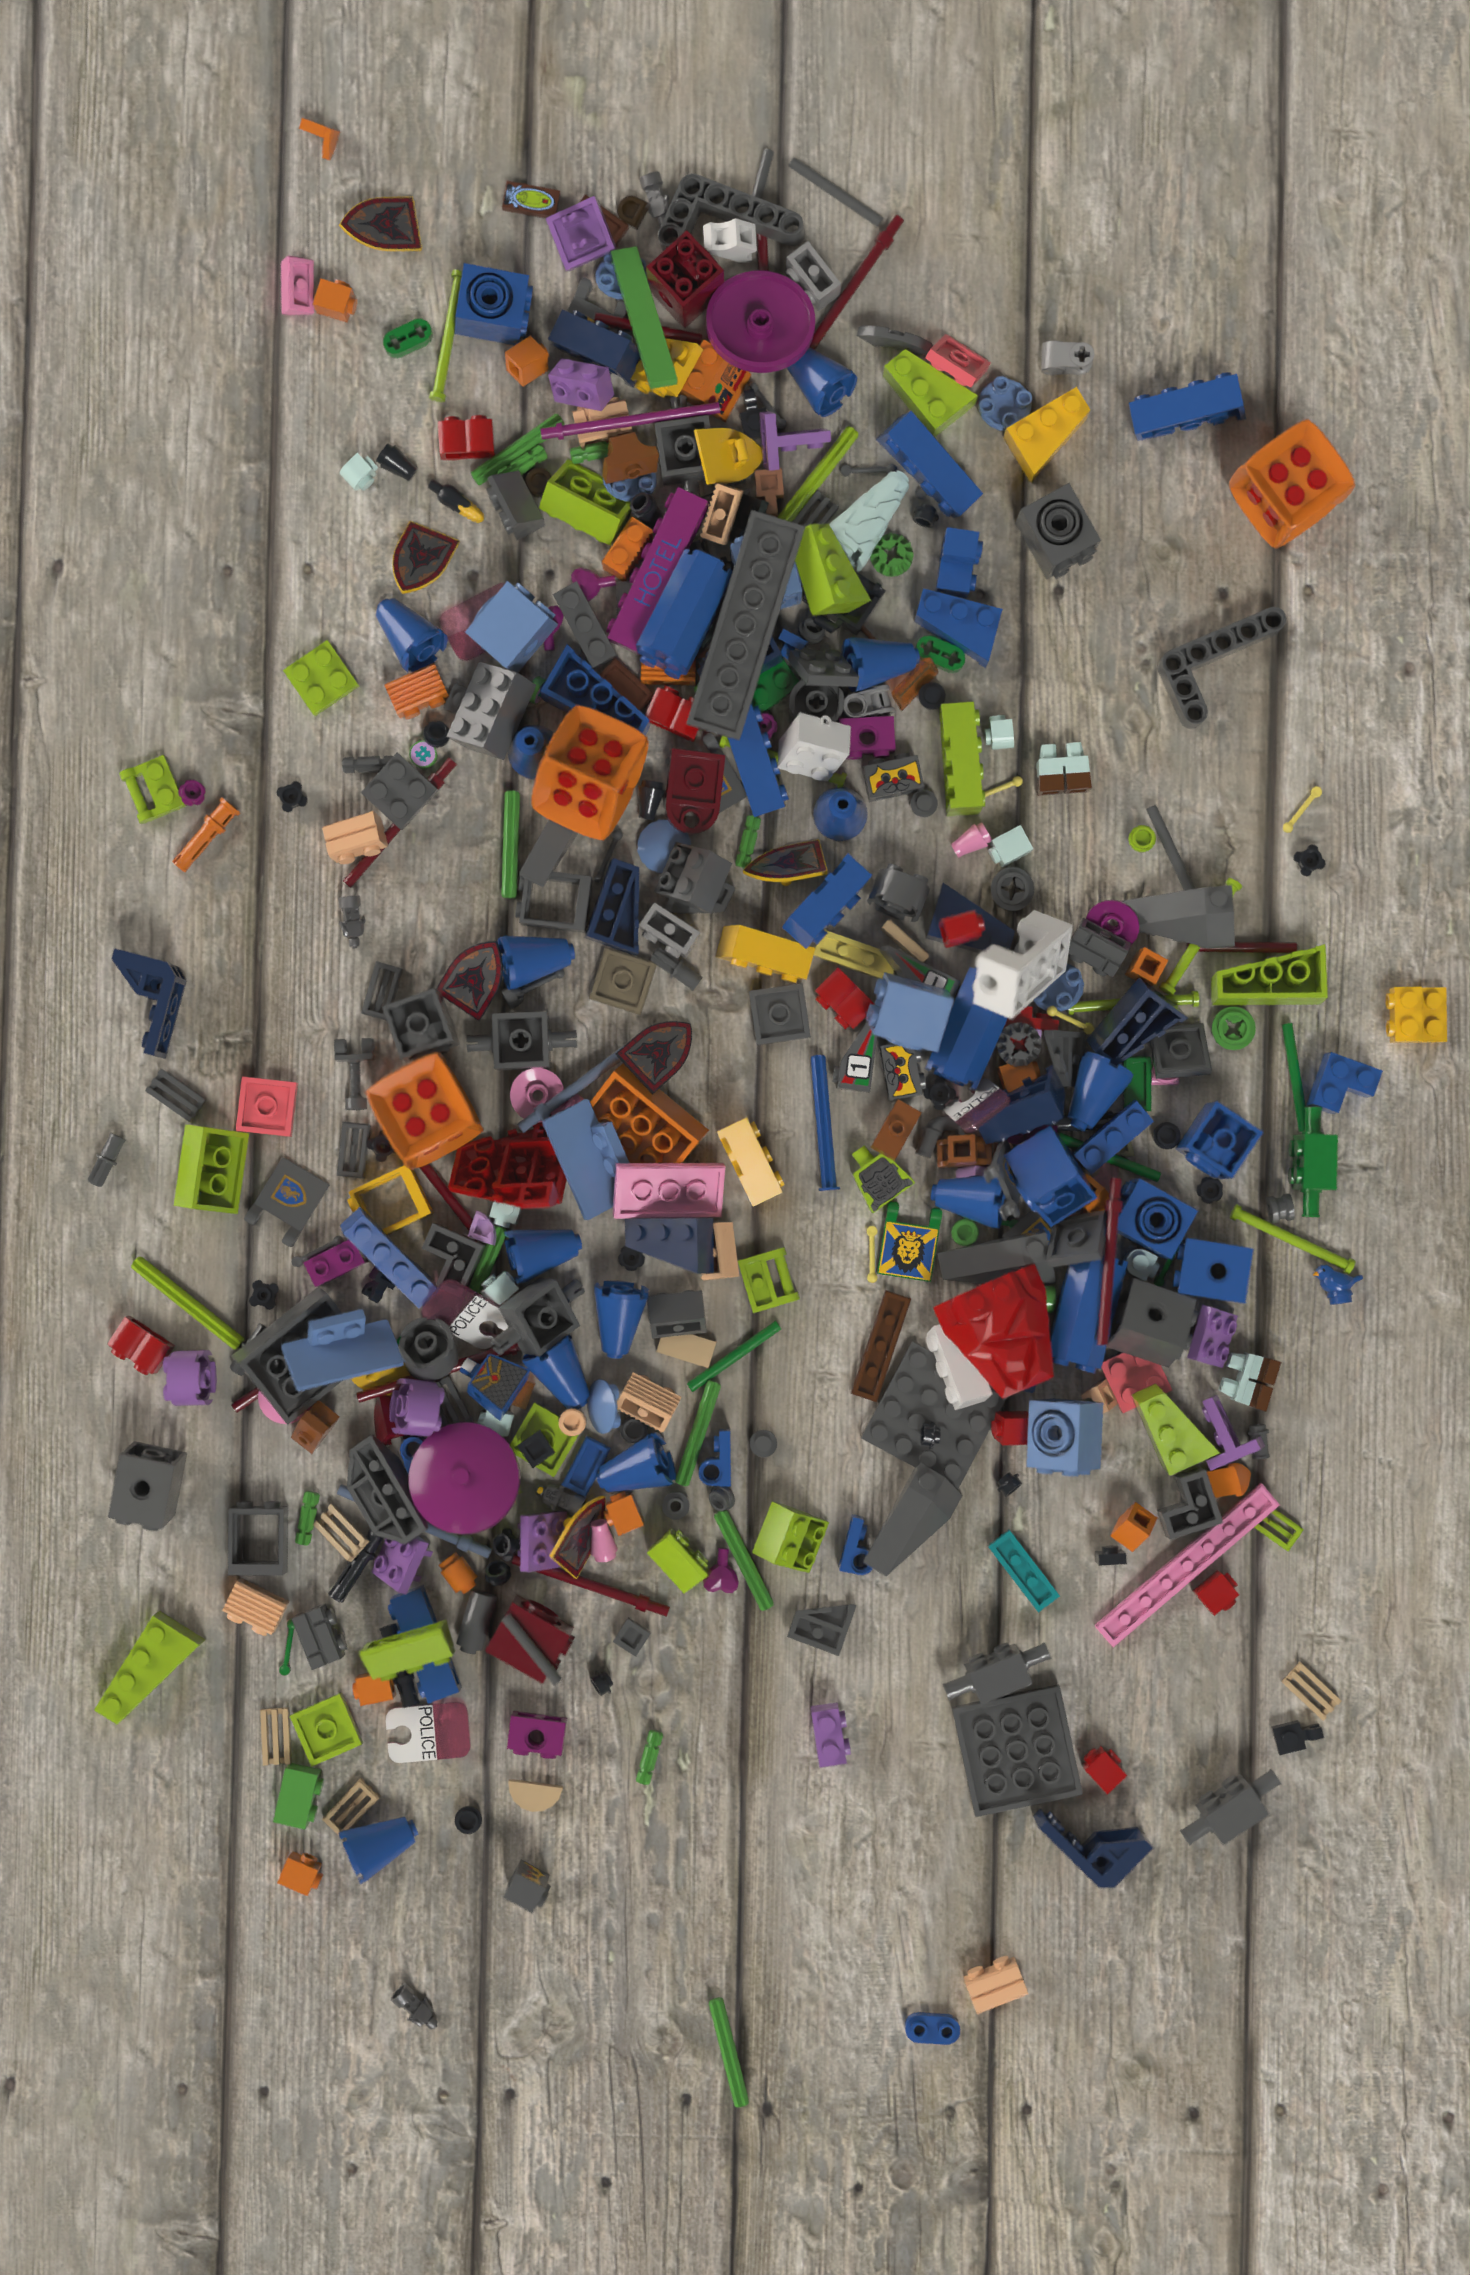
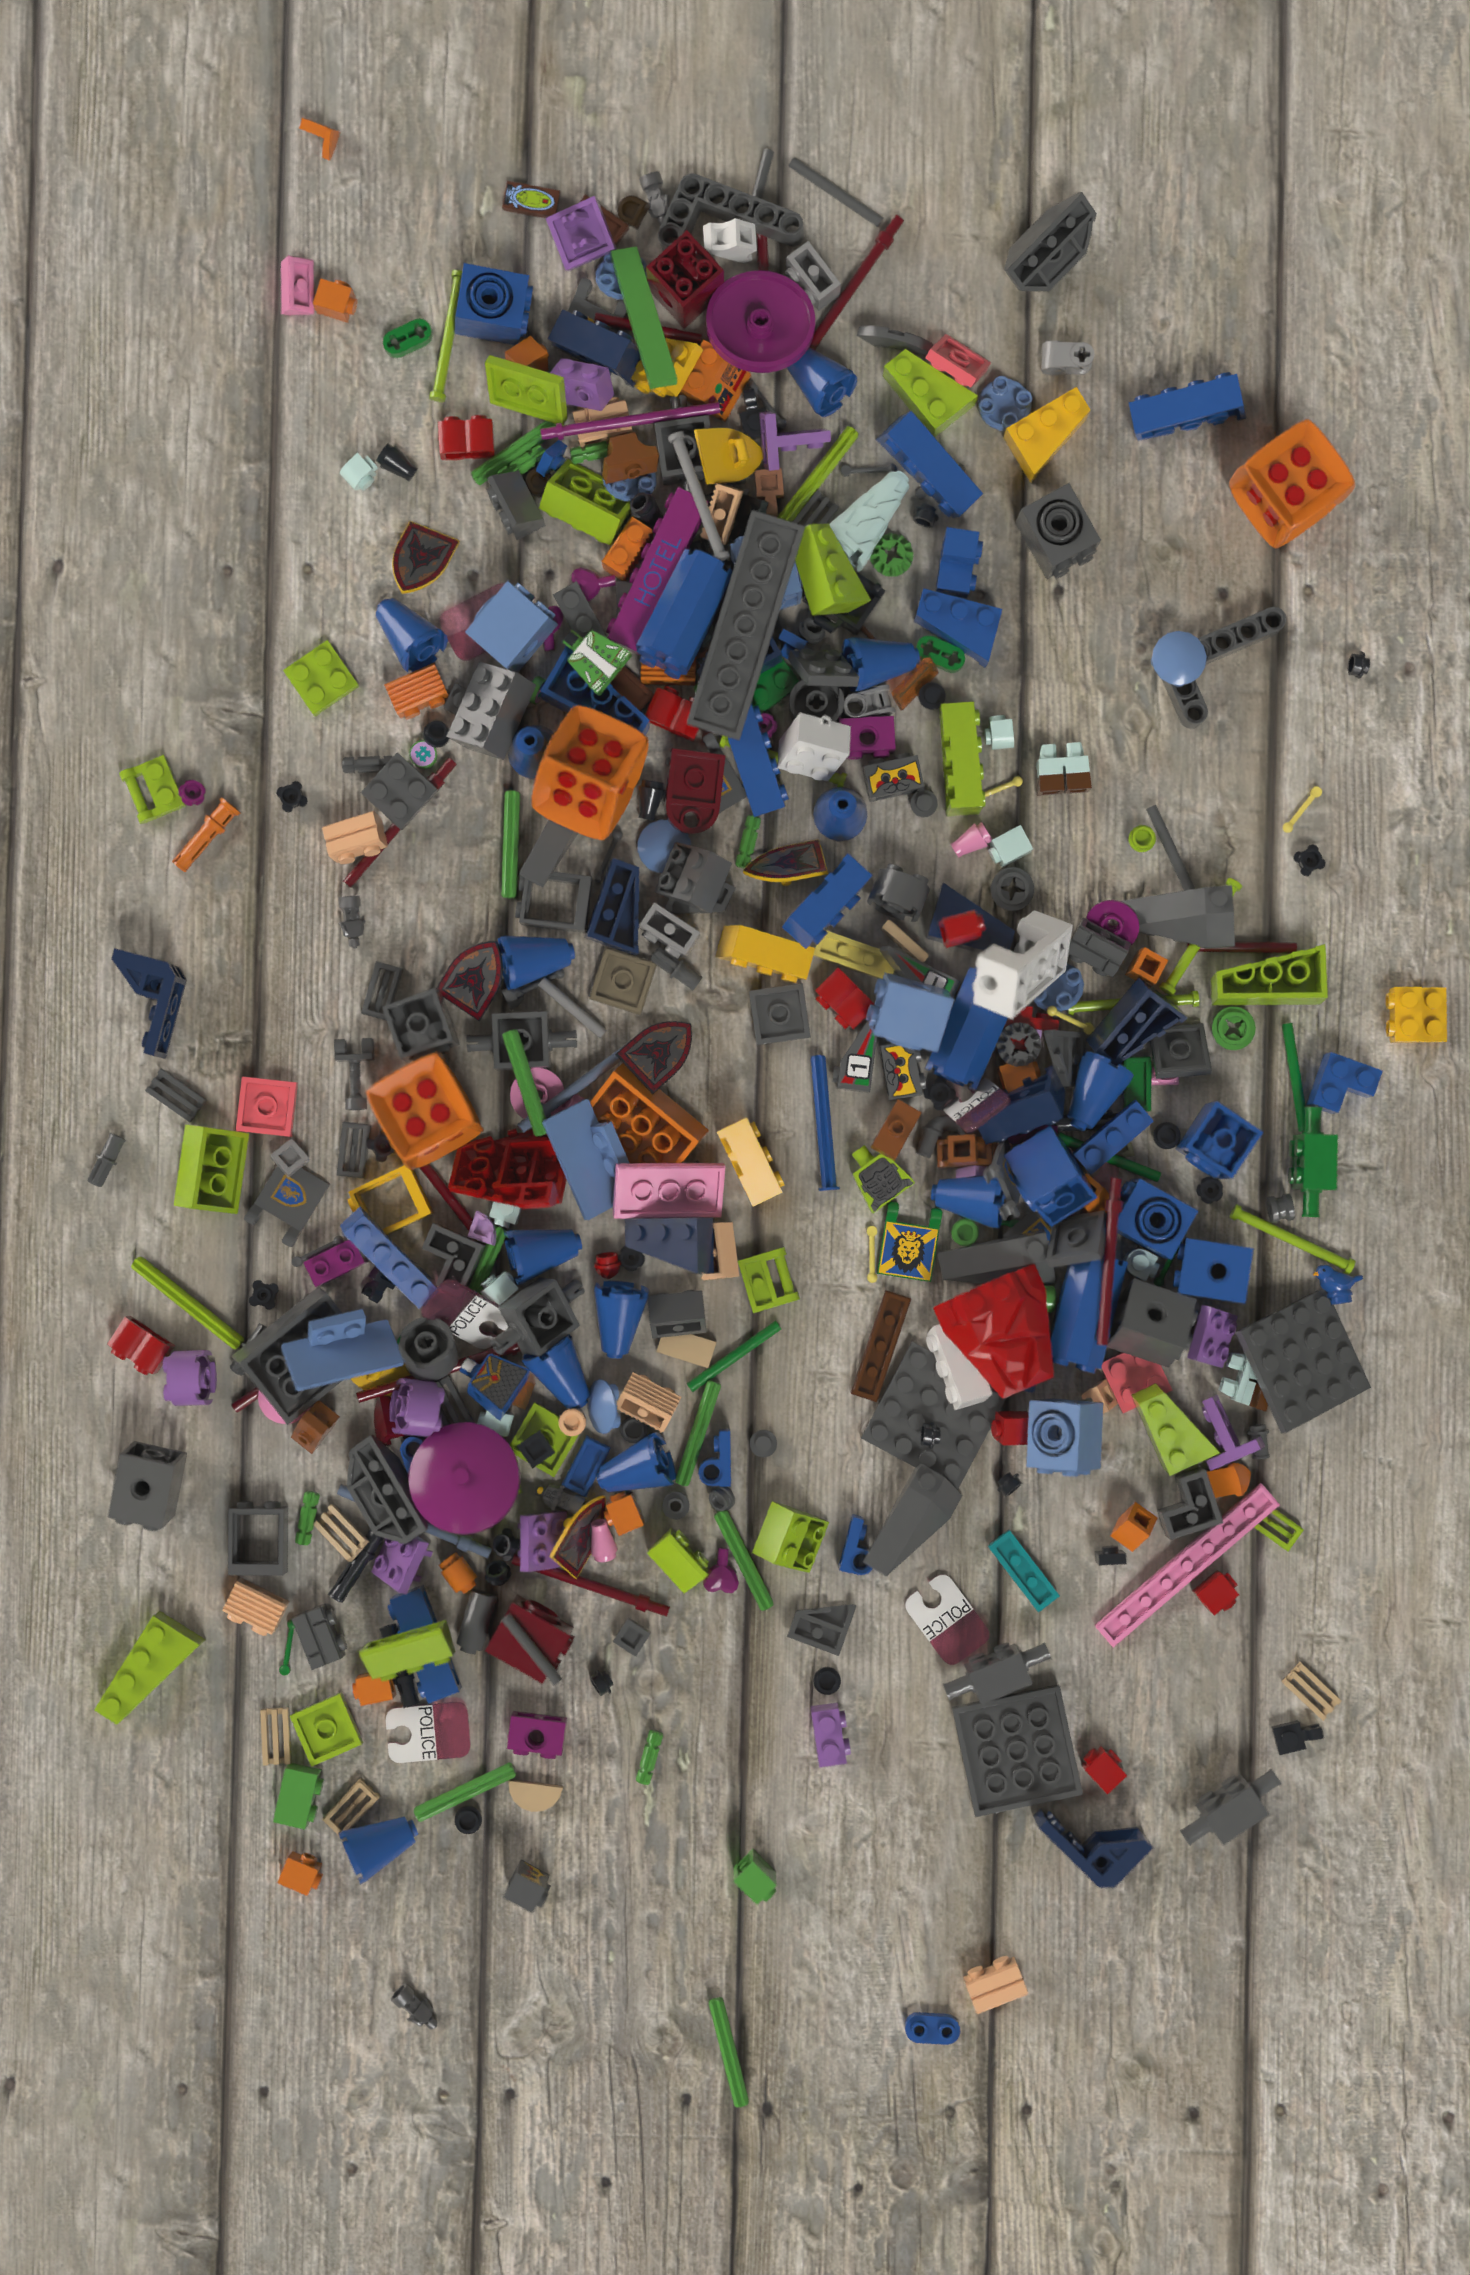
(289, 1157): none -> light grey tile
(384, 224): shield -> none
(456, 501): black piece -> none
(464, 1792): none -> bright green axle
(525, 1081): none -> bright green axle
(526, 390): none -> lime plate
(552, 458): none -> blue plate
(572, 1007): none -> light grey bar
(596, 658): none -> torso
(607, 1264): none -> red plate
(698, 496): none -> light grey bar
(755, 1877): none -> bright green brick
(827, 1680): none -> black plate
(952, 1625): none -> piece
(1051, 245): none -> dark grey wedge
(1179, 658): none -> medium blue dish
(1303, 1360): none -> dark grey plate
(1358, 665): none -> black plate

